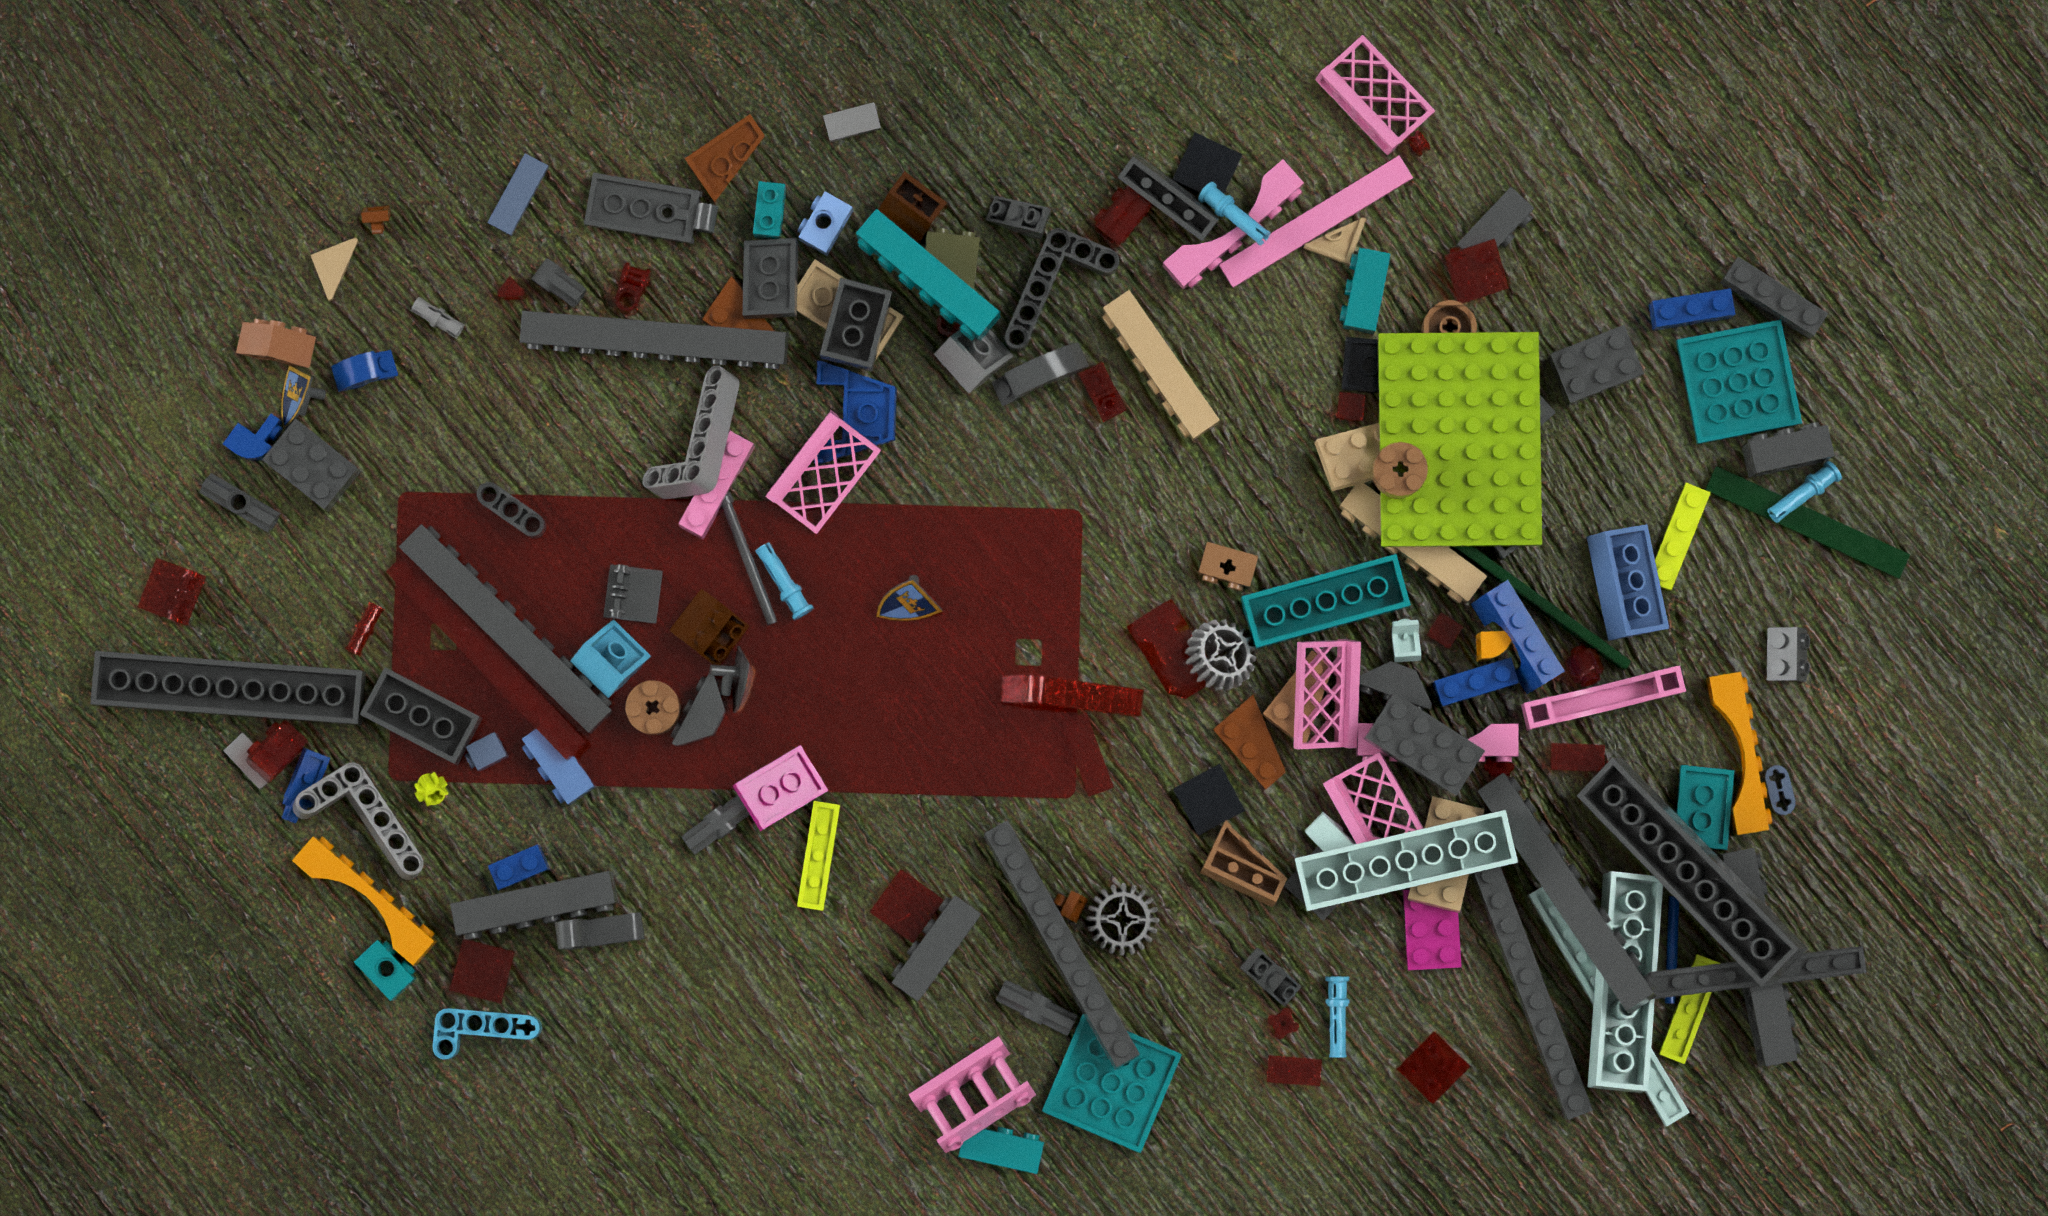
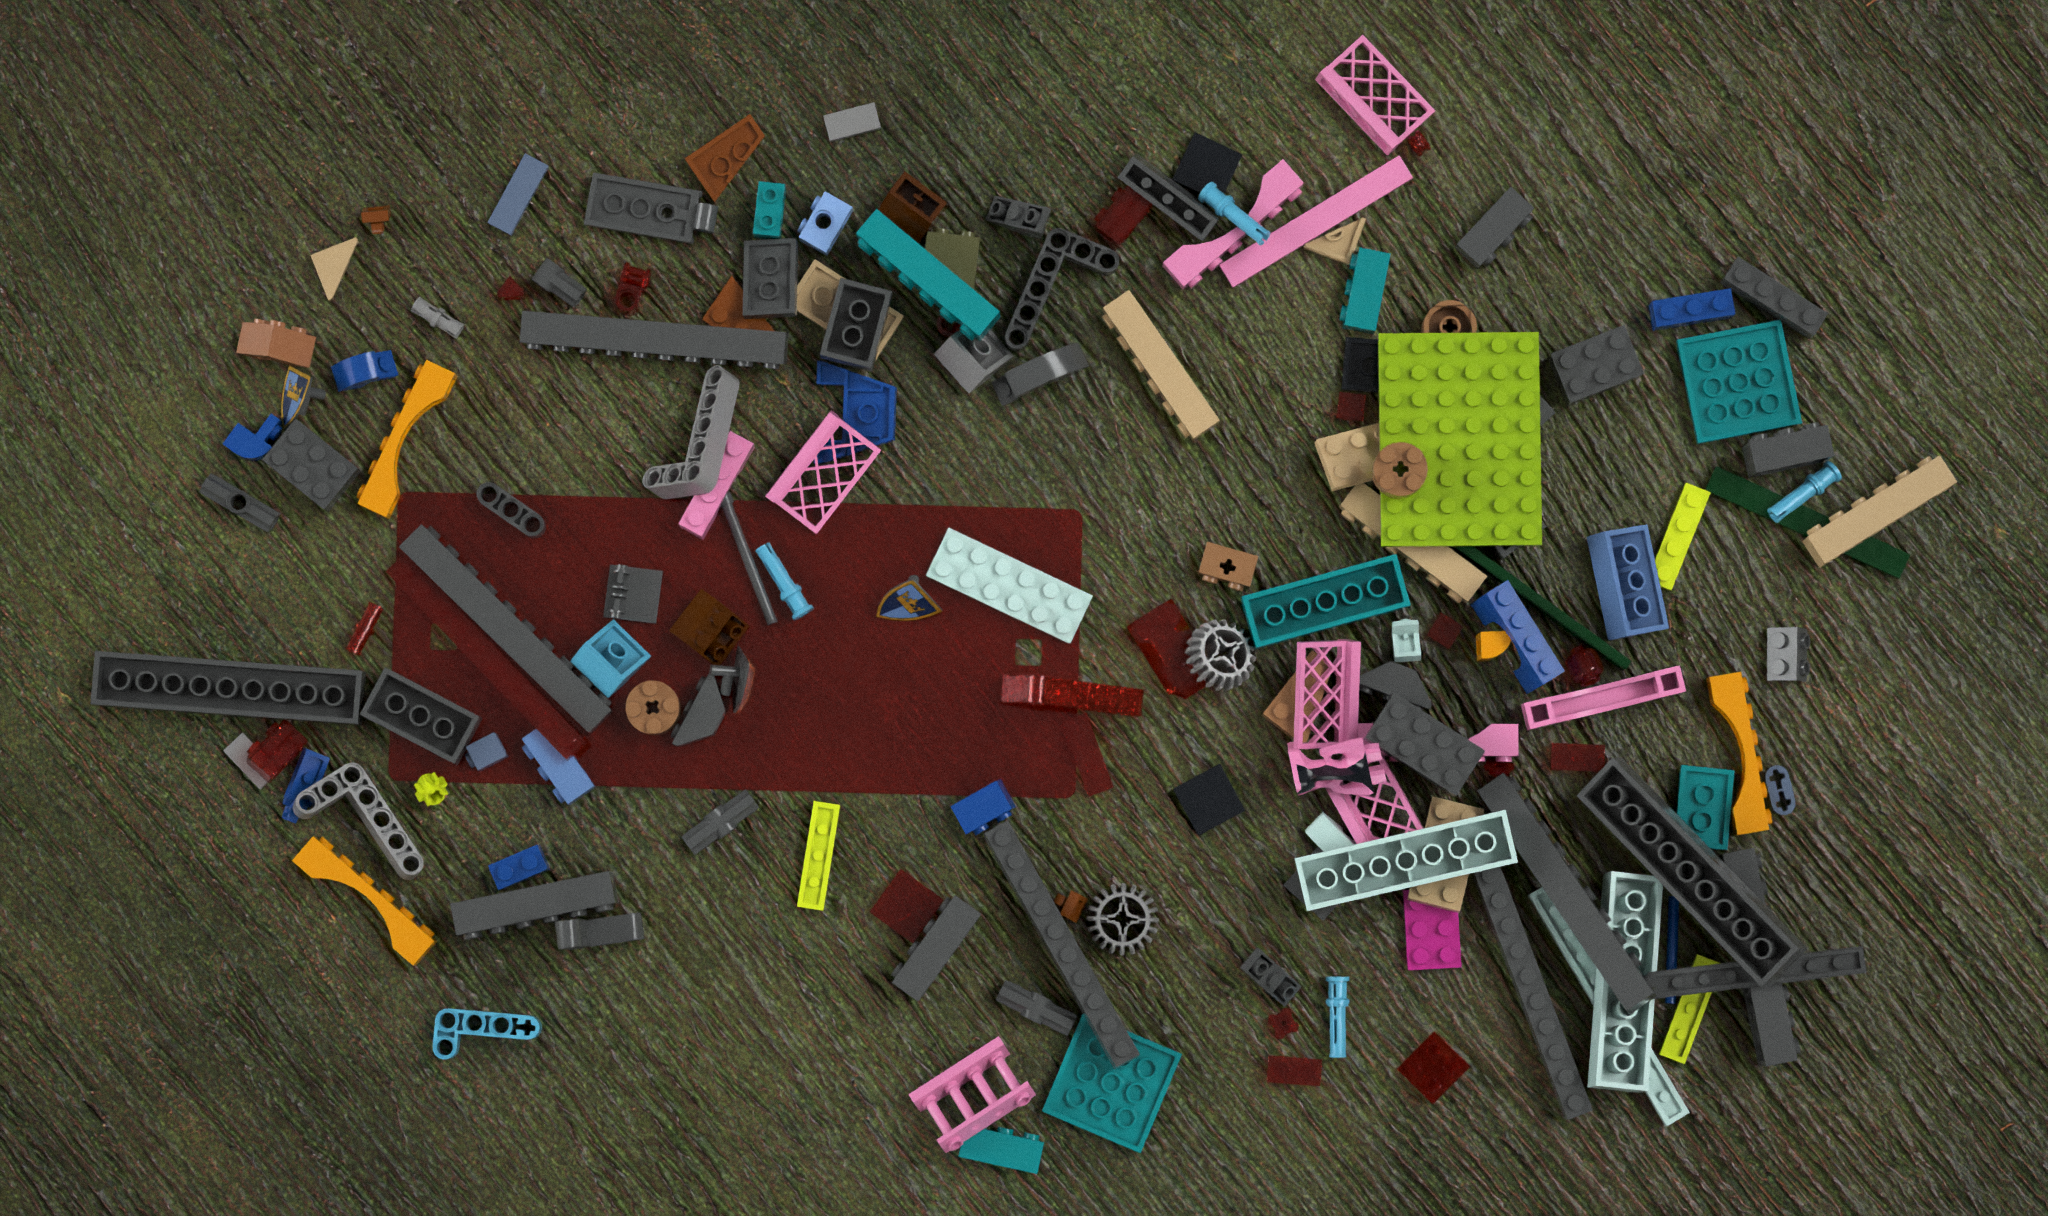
(171, 591): clear red hinge -> none
(371, 962): teal brick -> none
(430, 389): none -> light orange arch
(482, 971): clear red tile -> none
(780, 788): plate -> none
(983, 807): none -> blue brick
(1009, 585): none -> light aqua plate
(1102, 391): clear red slope -> none
(1242, 867): medium nougat wedge -> none
(1251, 742): dark orange wing -> none
(1329, 773): none -> bright pink hips
(1475, 682): blue brick -> none
(1476, 271): clear red hinge -> none
(1878, 511): none -> tan brick

